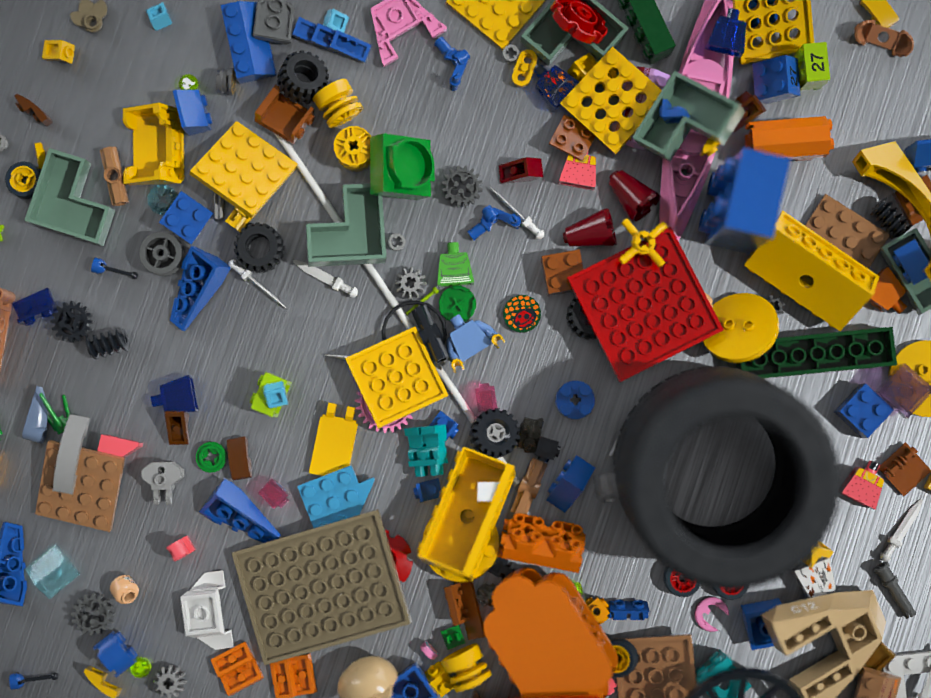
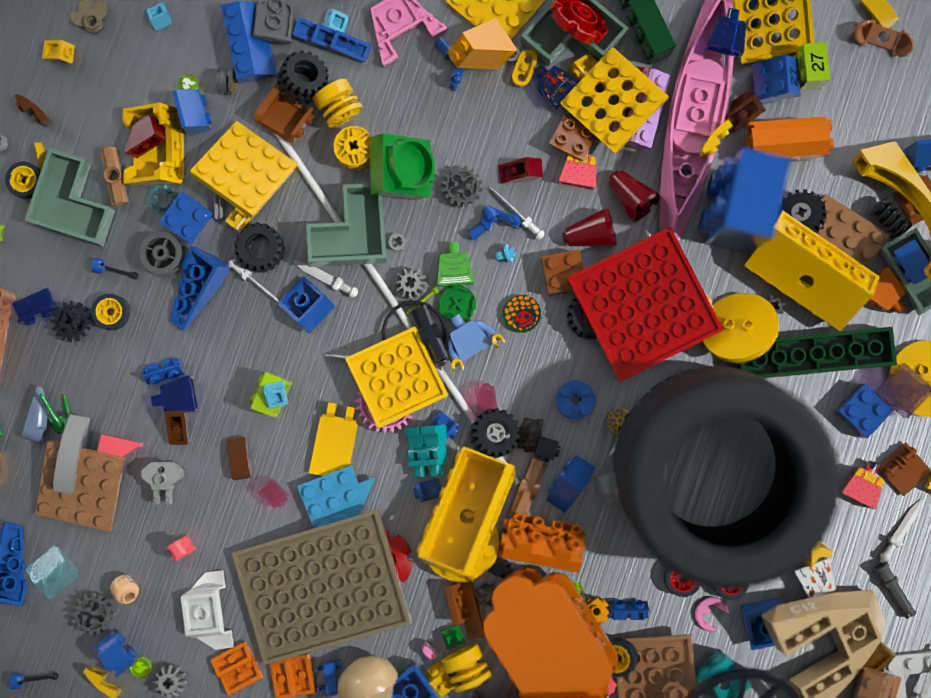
(101, 315): none -> wheel
(108, 344): black piece -> none
(144, 136): none -> dark red slope
(154, 374): none -> blue hinge
(203, 453): green gear -> none
(234, 508): blue wedge -> none
(306, 304): none -> blue slope
(329, 676): none -> blue piece
(482, 47): none -> light orange slope
(486, 490): white sticker -> none
(508, 254): none -> medium azure plate
(615, 419): none -> wheel
(649, 237): yellow bar -> none
(672, 115): blue bracket -> none
(708, 111): sand green piece -> none
(809, 203): none -> black wheel

